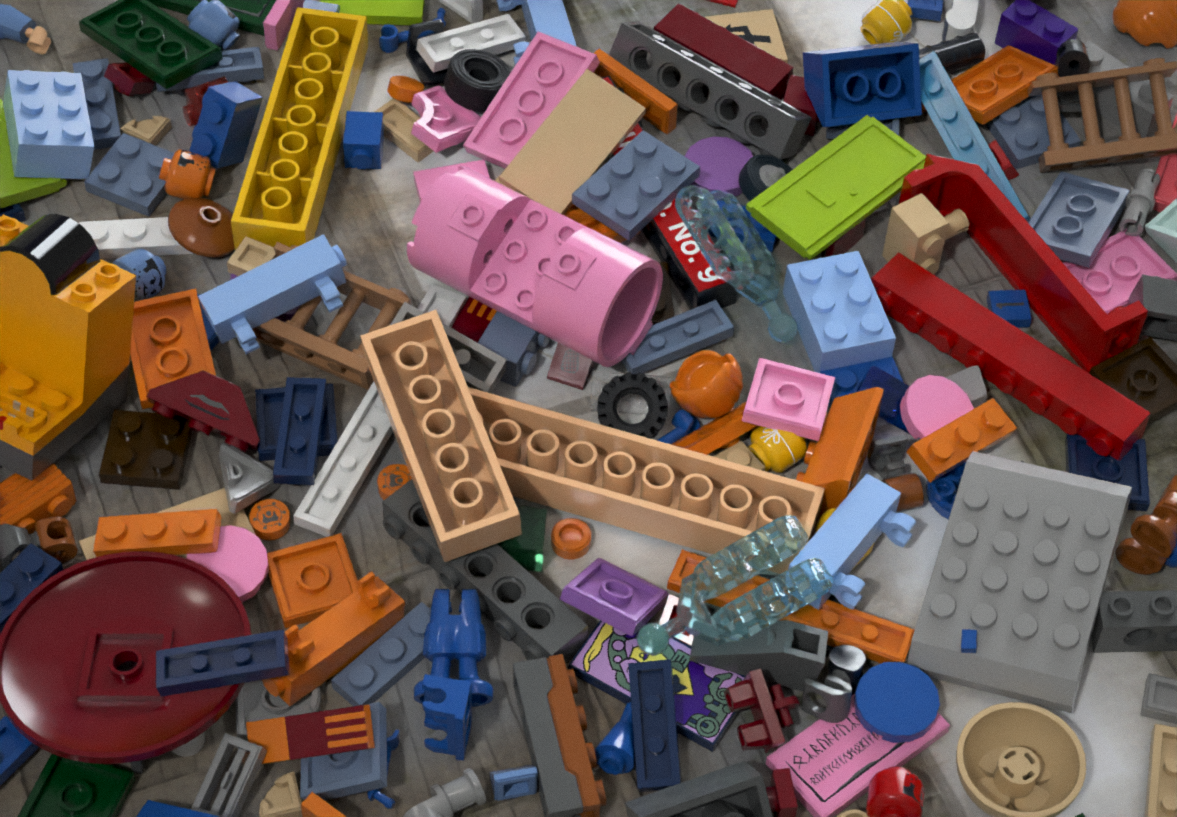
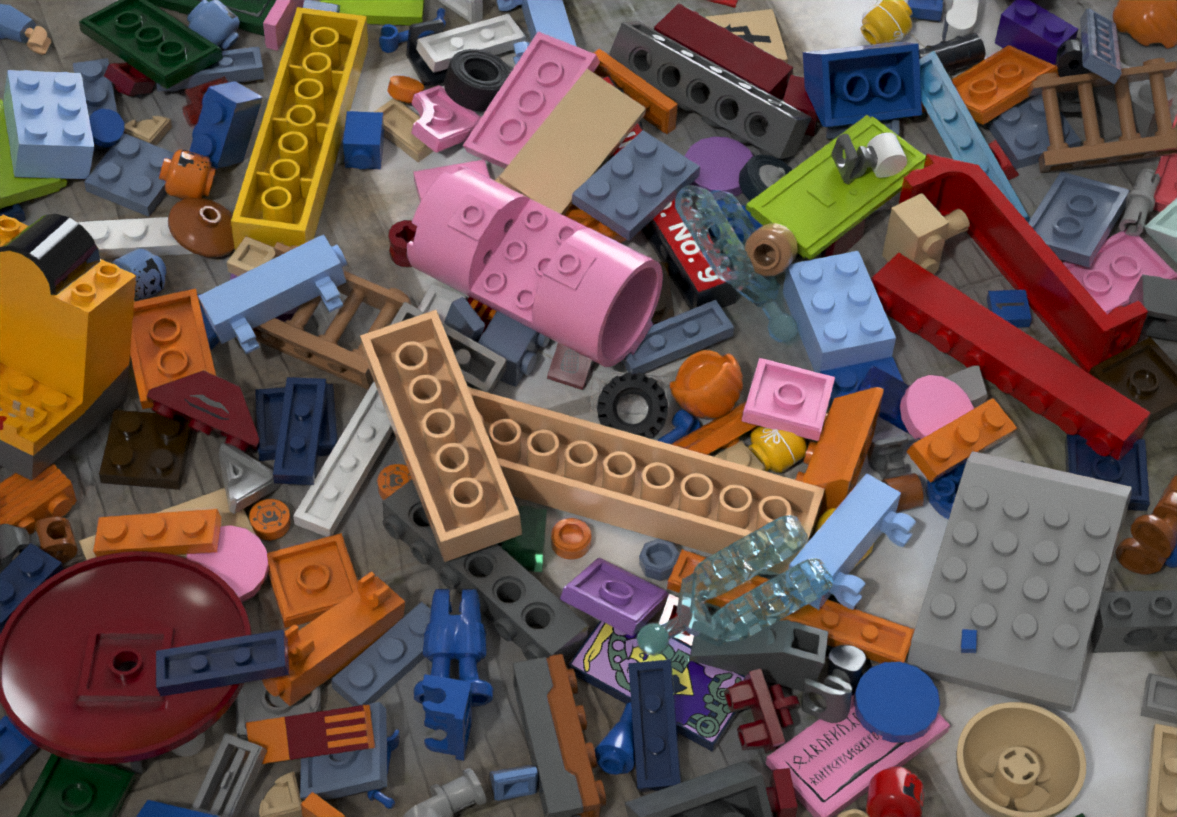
(106, 127): none -> blue tile
(399, 236): none -> dark red wheel
(464, 319): none -> sand blue tile
(658, 559): none -> sand blue tile
(771, 249): none -> medium nougat head
(881, 154): none -> leg
(1100, 46): none -> sand blue tile

